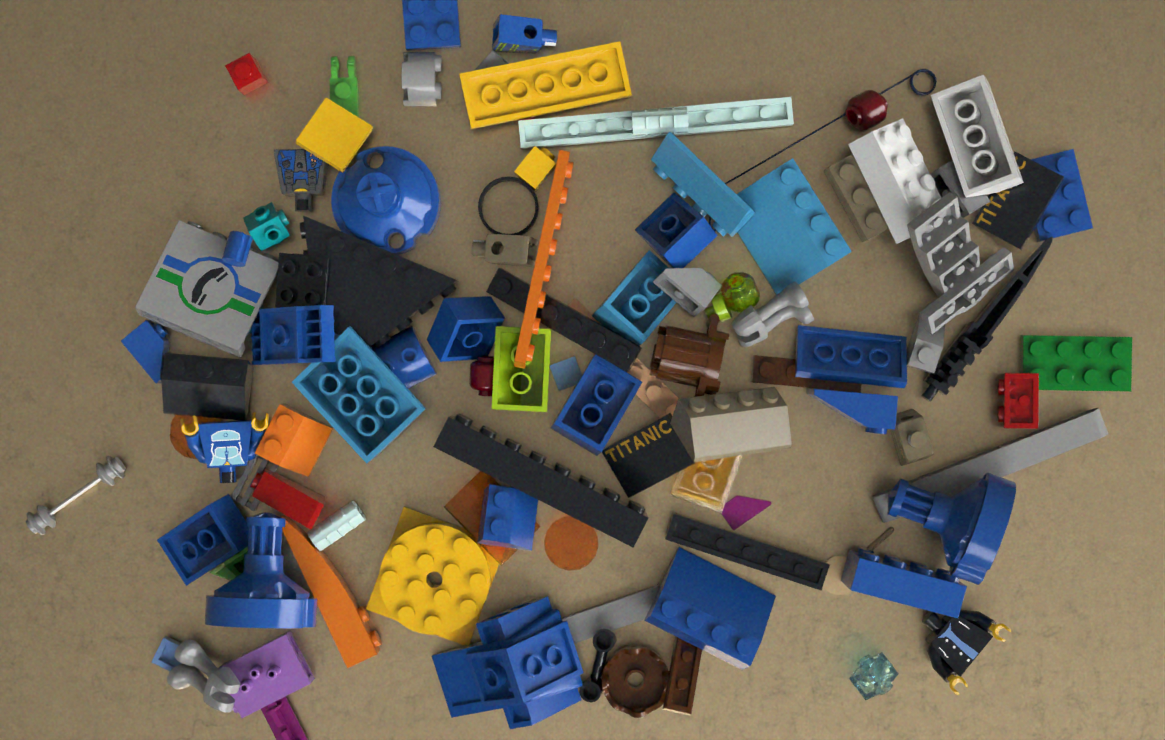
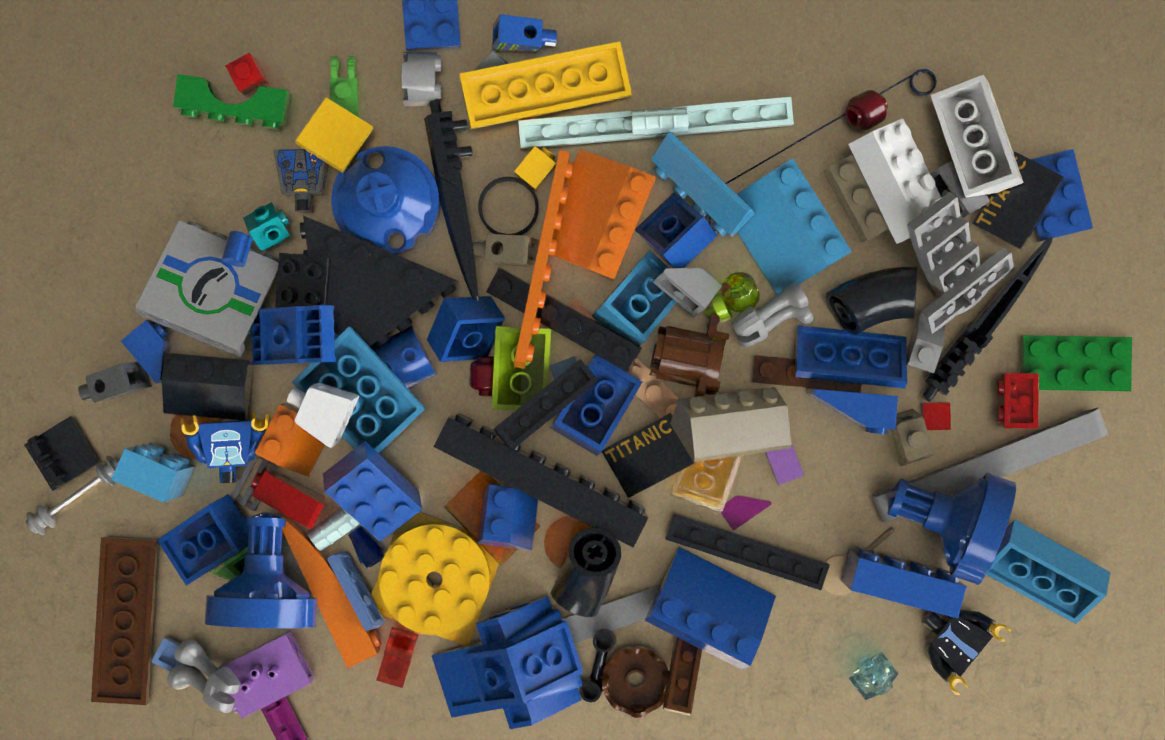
(61, 453): none -> black hinge
(114, 382): none -> dark grey torso
(124, 620): none -> reddish brown plate
(154, 471): none -> dark azure brick
(266, 106): none -> green arch
(323, 411): none -> white torso
(356, 590): none -> medium blue tile
(366, 548): none -> clear blue cone
(372, 491): none -> blue brick
(397, 657): none -> clear red brick
(448, 178): none -> black piece
(545, 405): none -> black gear
(587, 572): none -> black brick
(600, 213): none -> orange slope
(784, 465): none -> medium lavender tile
(874, 298): none -> black brick
(936, 415): none -> red tile
(1048, 573): none -> dark azure slope

